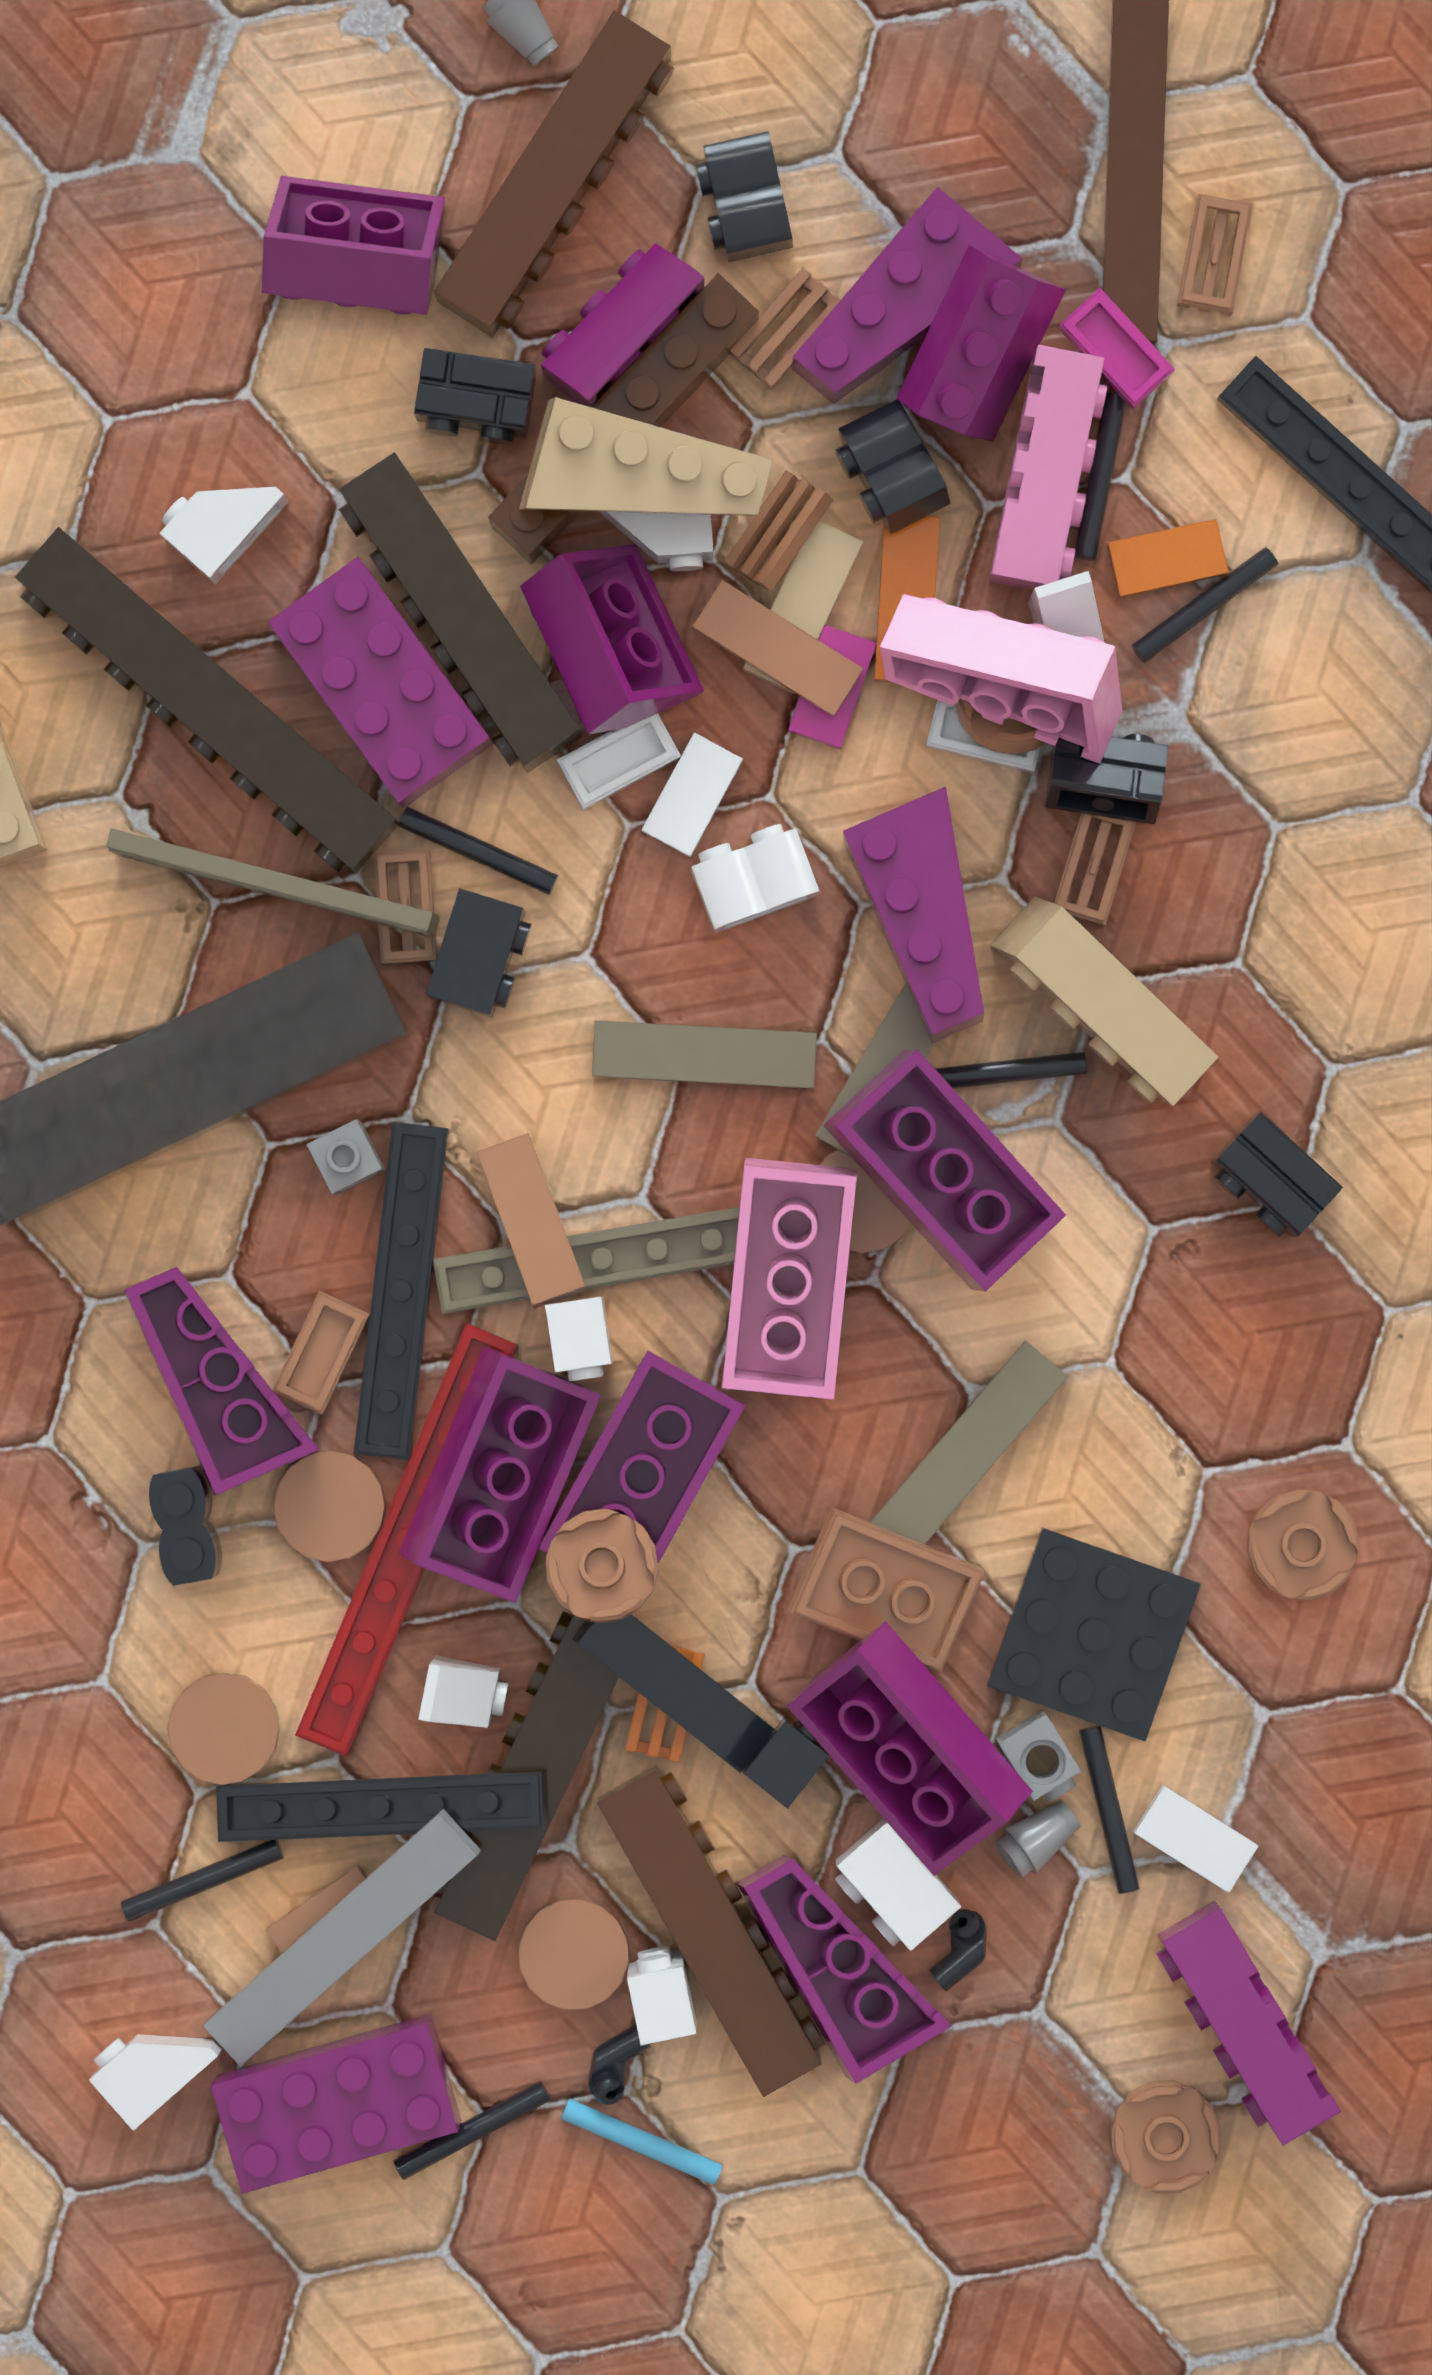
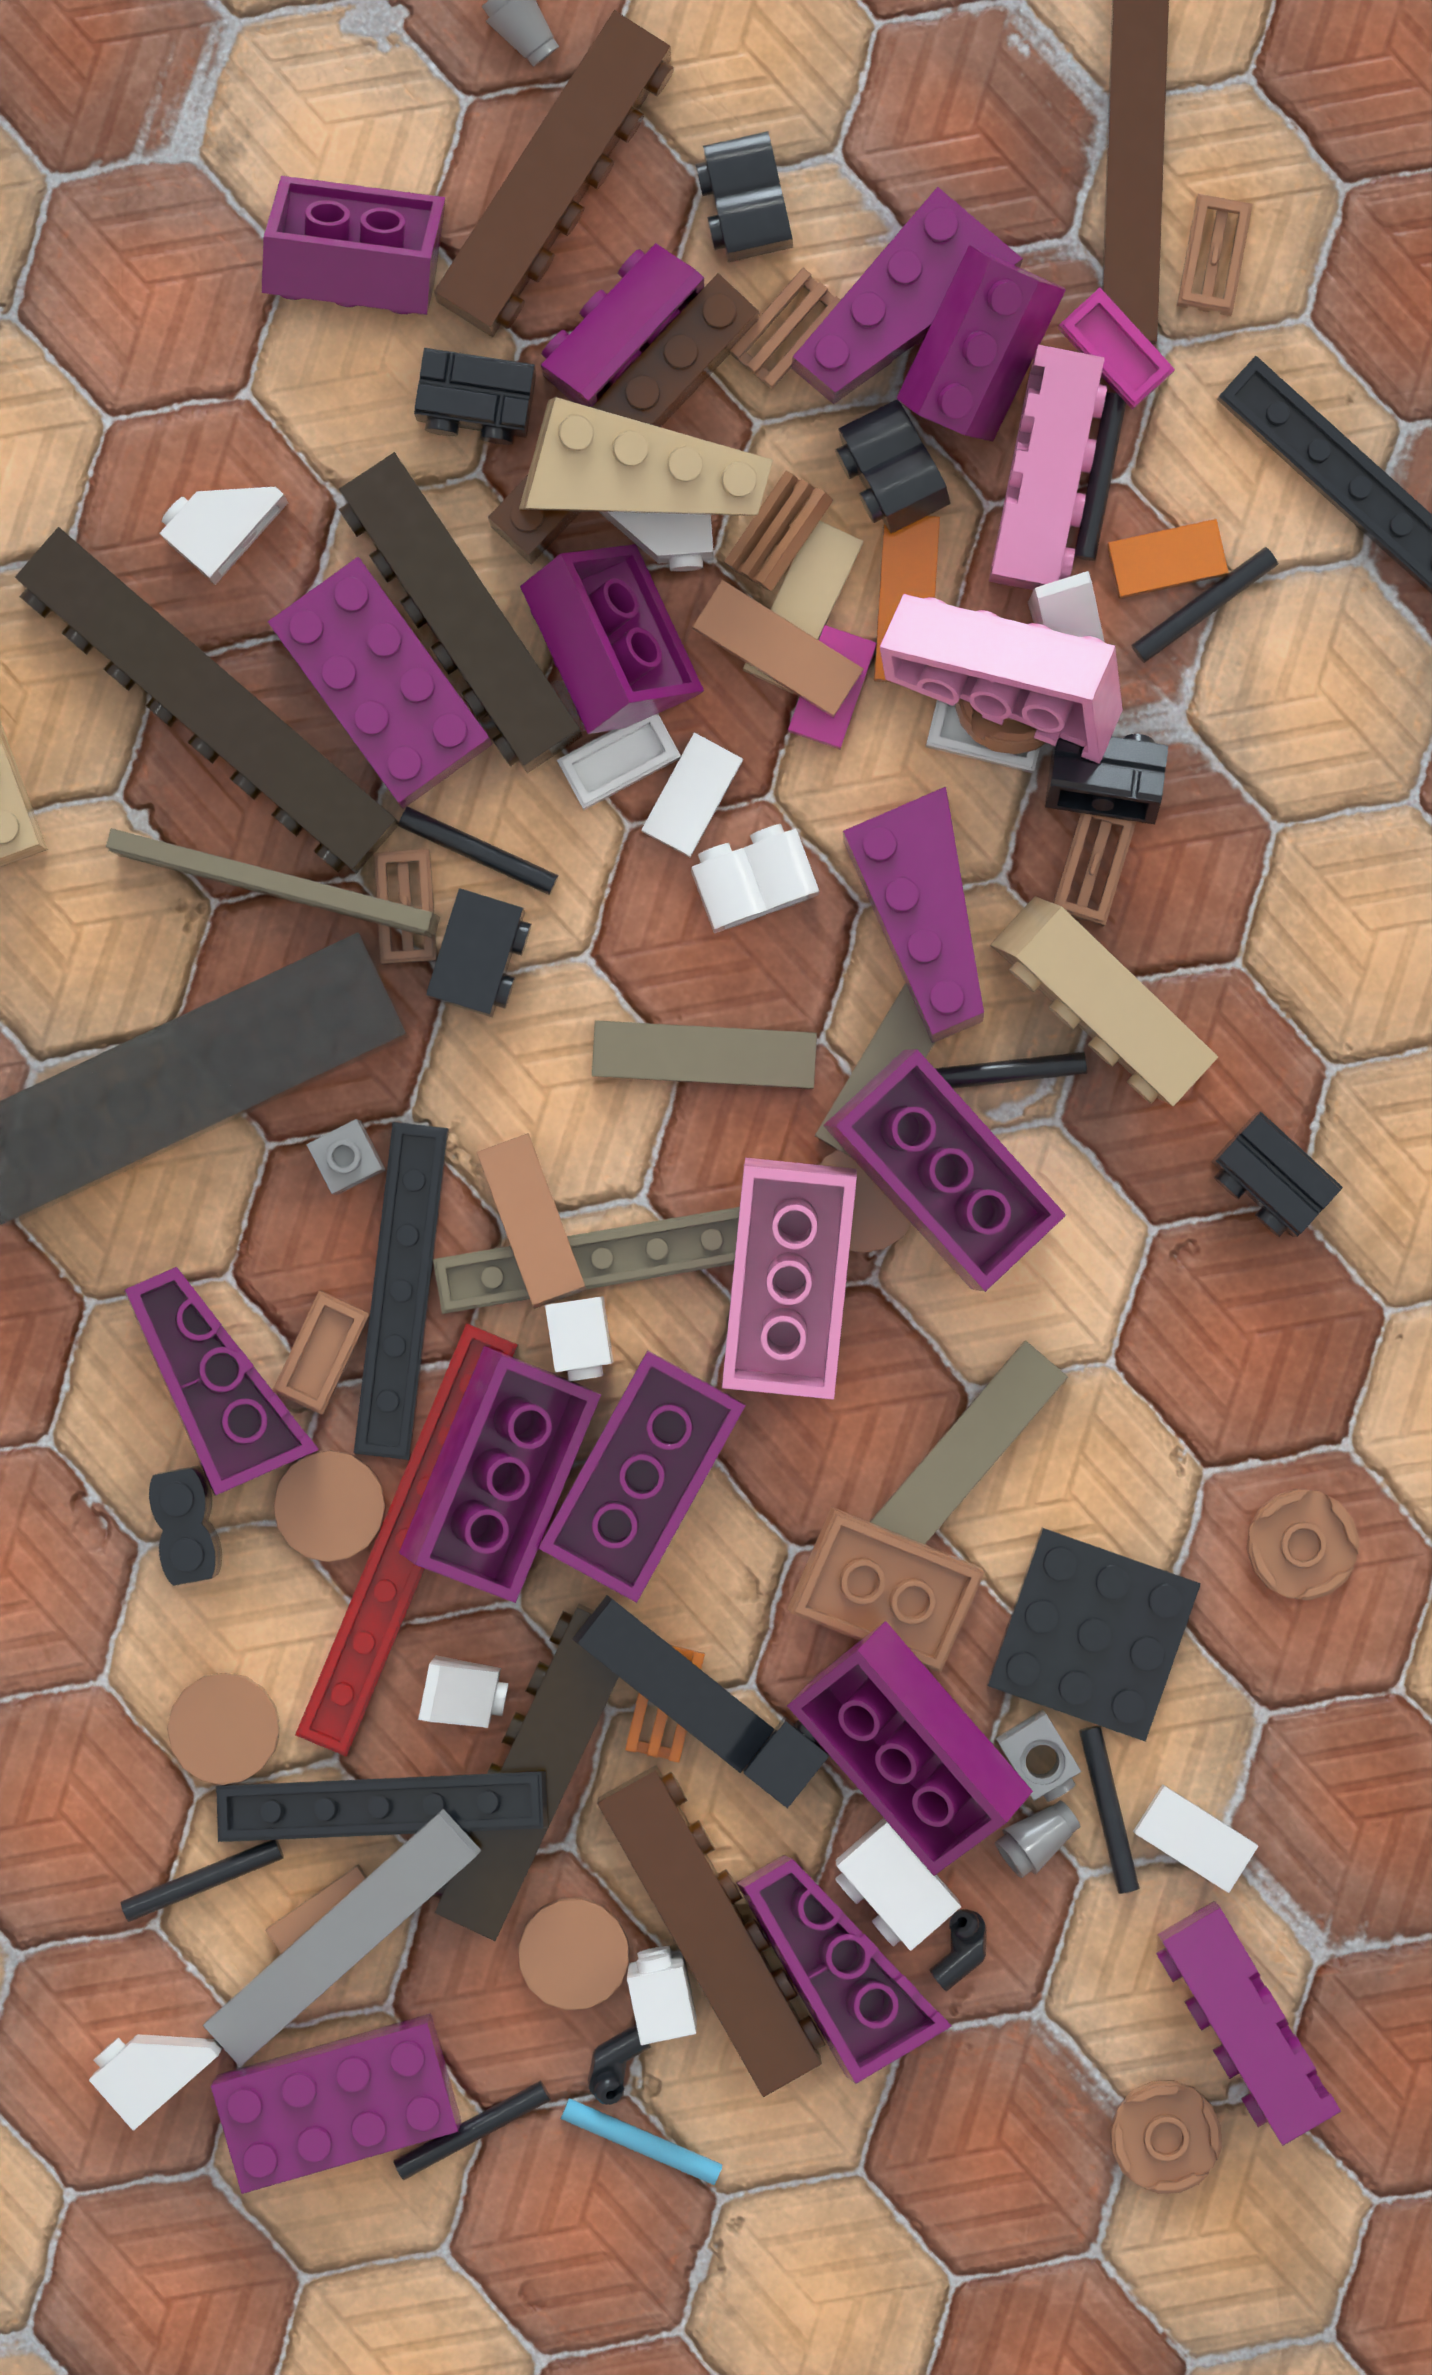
(602, 1566): nougat tile -> none

